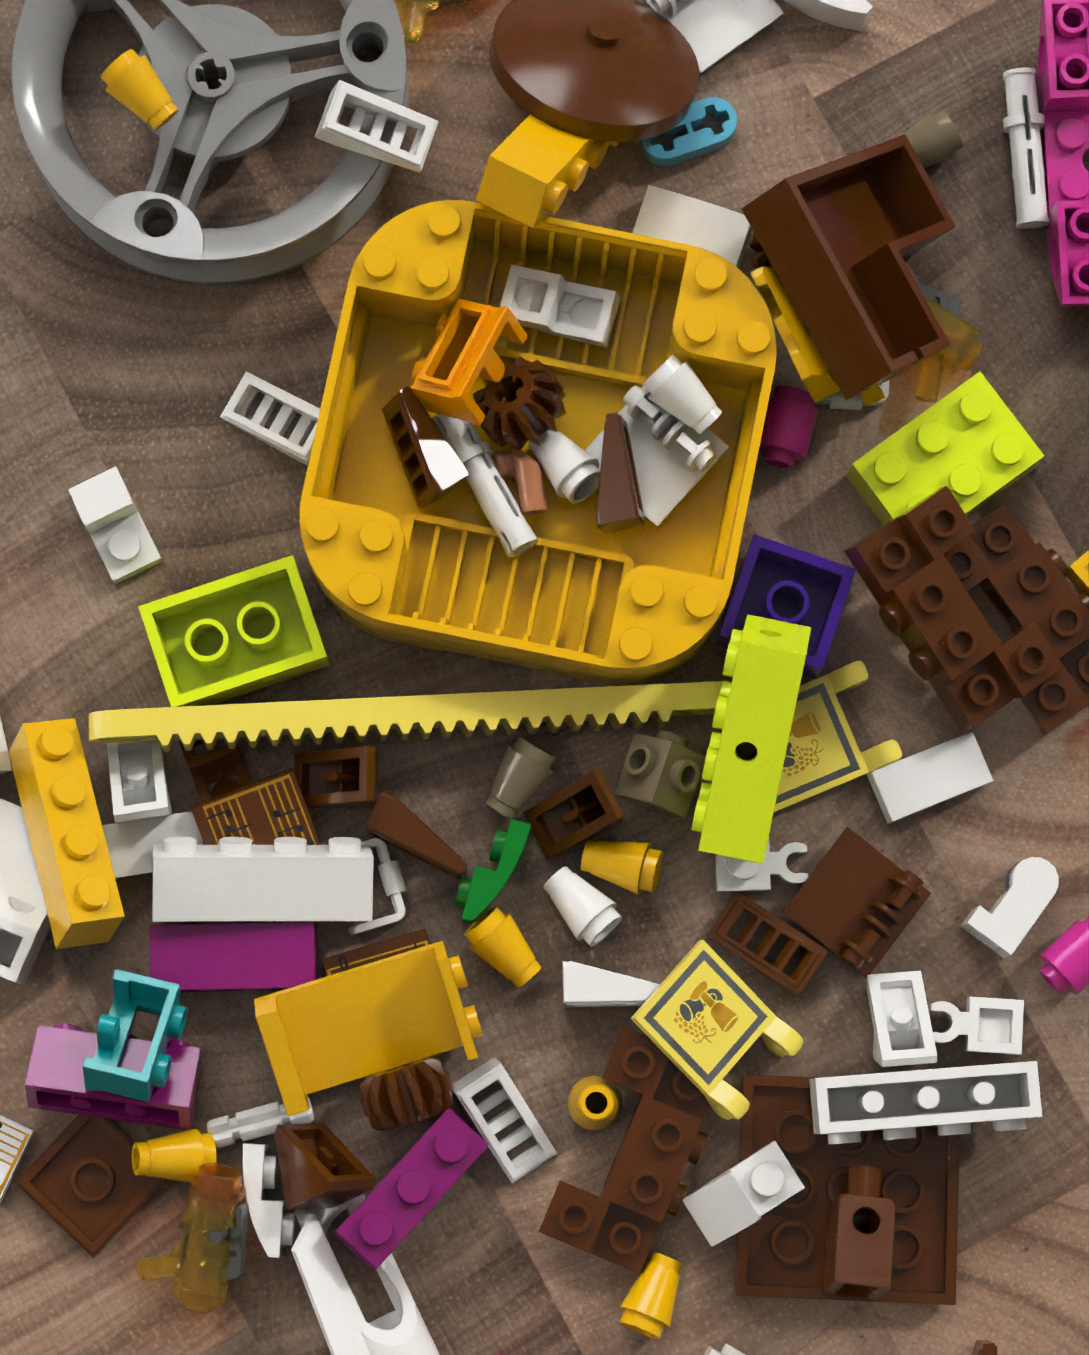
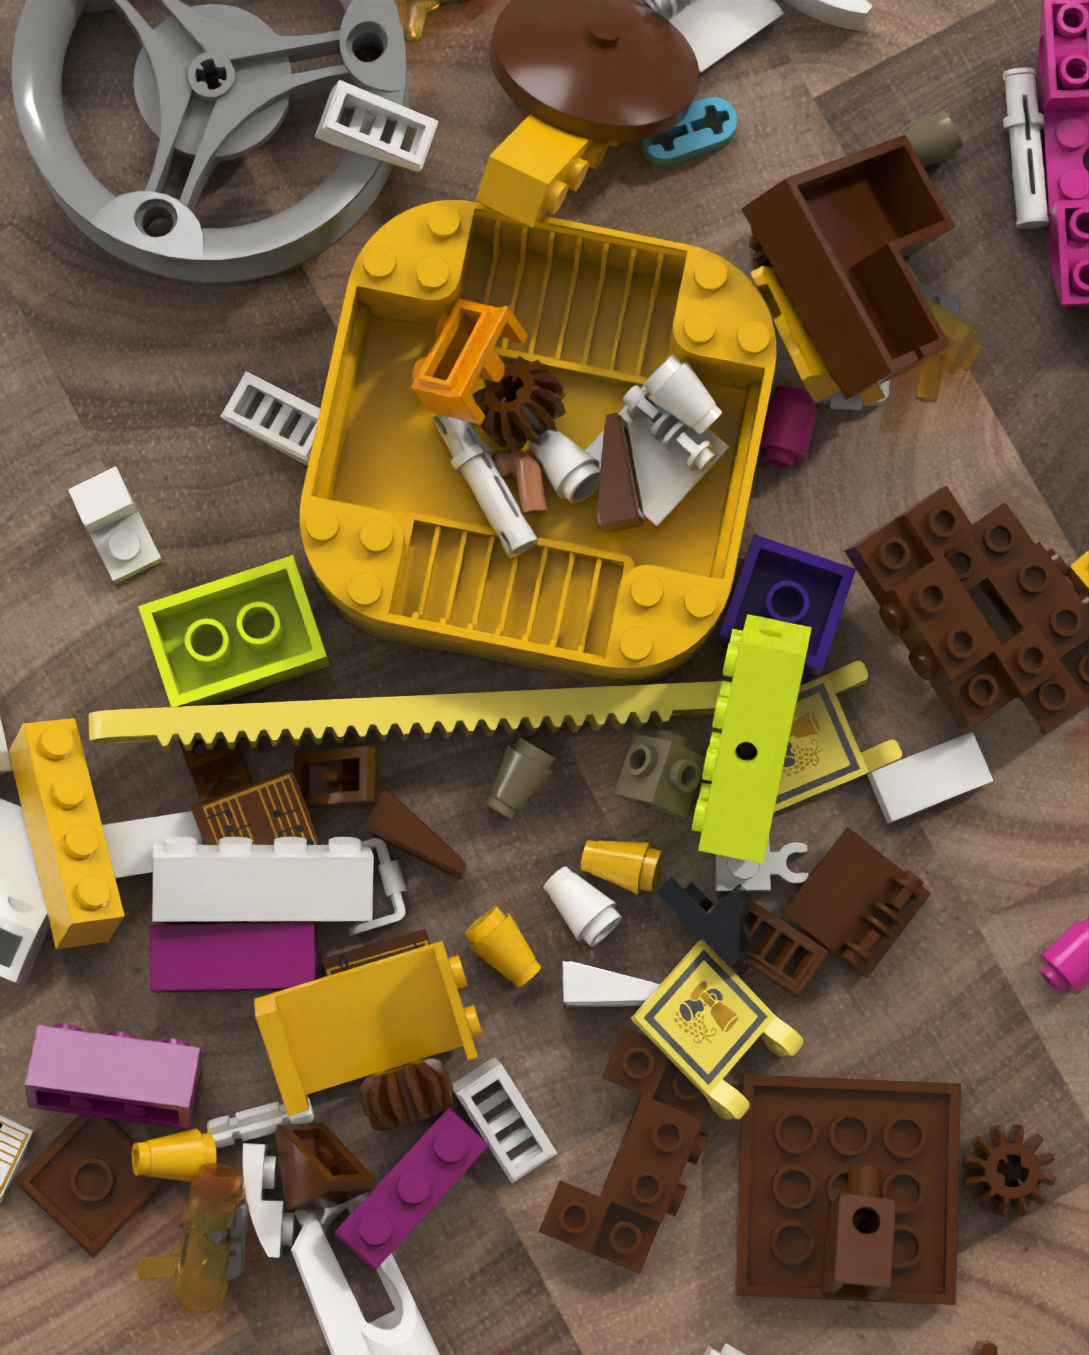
(131, 995): teal window -> none
(138, 781): white slope -> none
(139, 89): yellow cone -> none
(423, 450): reddish brown slope -> none
(483, 889): green slope -> none
(559, 306): white slope -> none
(574, 814): reddish brown slope -> none
(582, 1115): yellow cone -> none
(652, 1297): yellow cone -> none
(694, 223): white slope -> none
(723, 928): none -> black slope
(743, 1194): white slope -> none
(900, 1019): white slope -> none
(925, 1098): white brick -> none
(958, 443): neon yellow brick -> none
(987, 1024): white plate -> none
(994, 1182): none -> reddish brown gear
(1026, 894): white leg -> none

